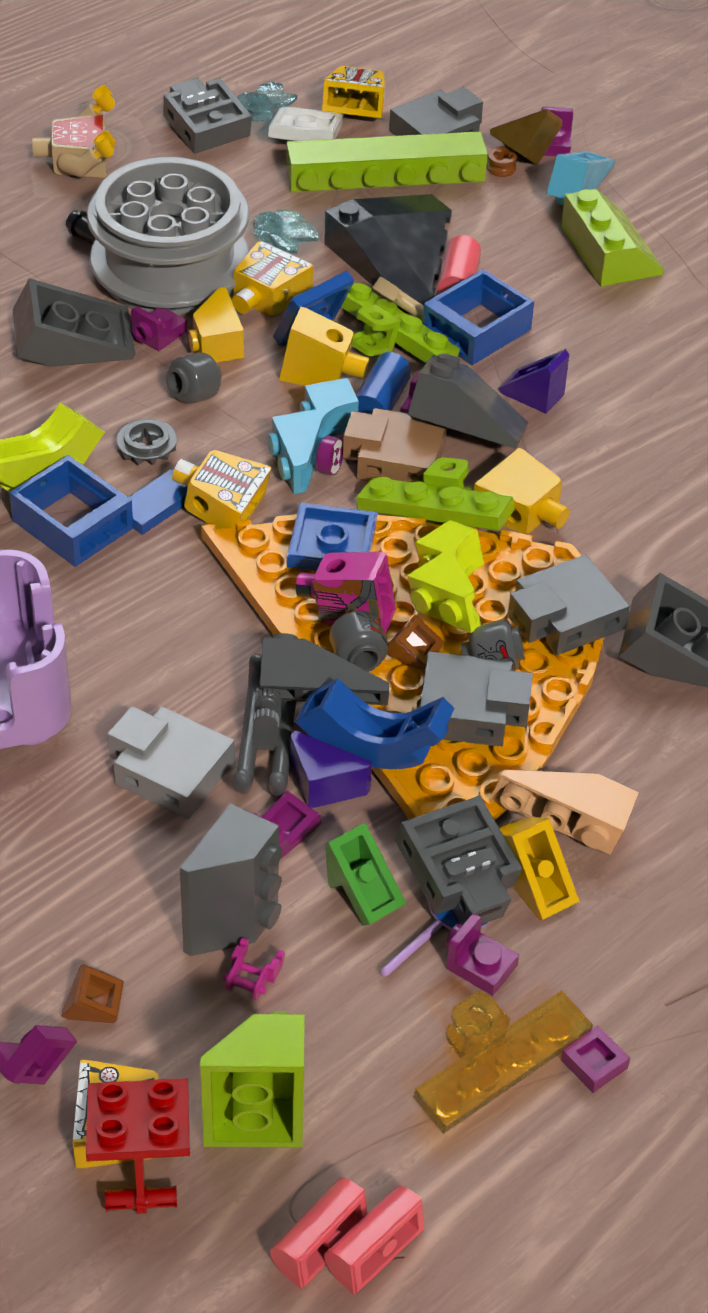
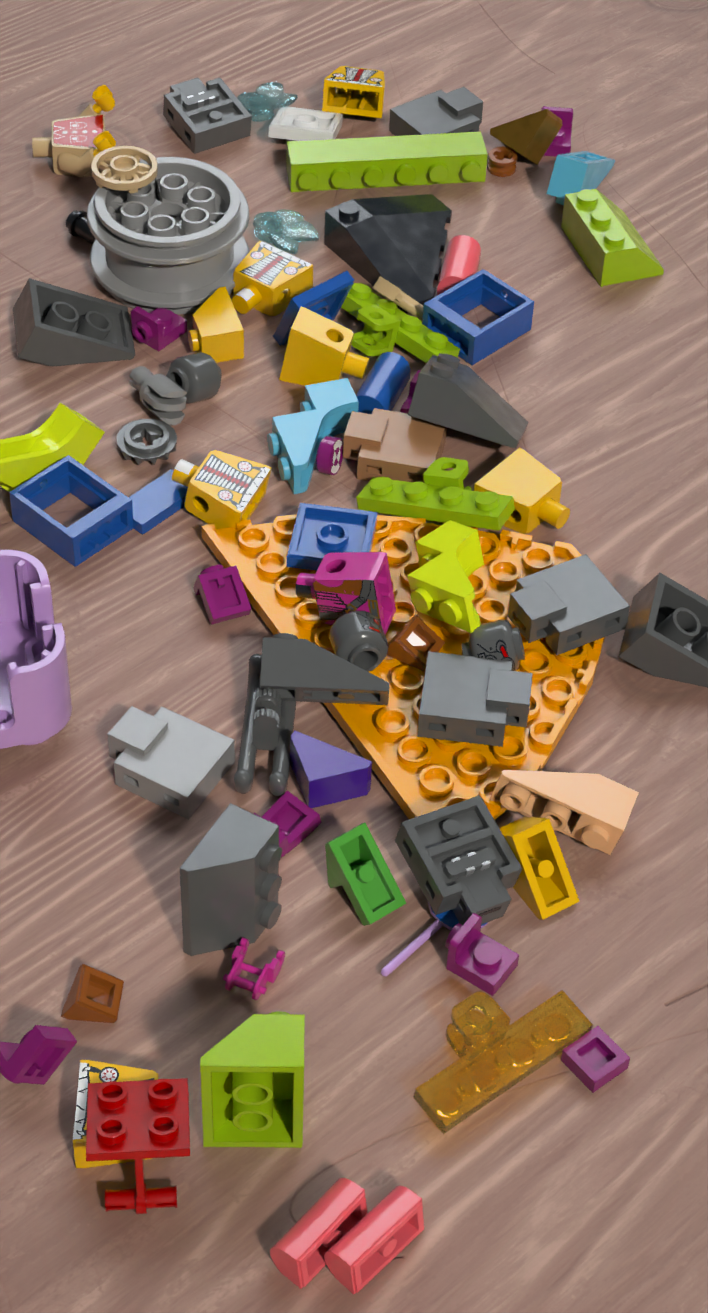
(124, 170): none -> tan wheel
(159, 395): none -> light grey arm
(222, 593): none -> magenta bracket
(383, 737): blue arch -> none
(540, 382): dark purple slope -> none

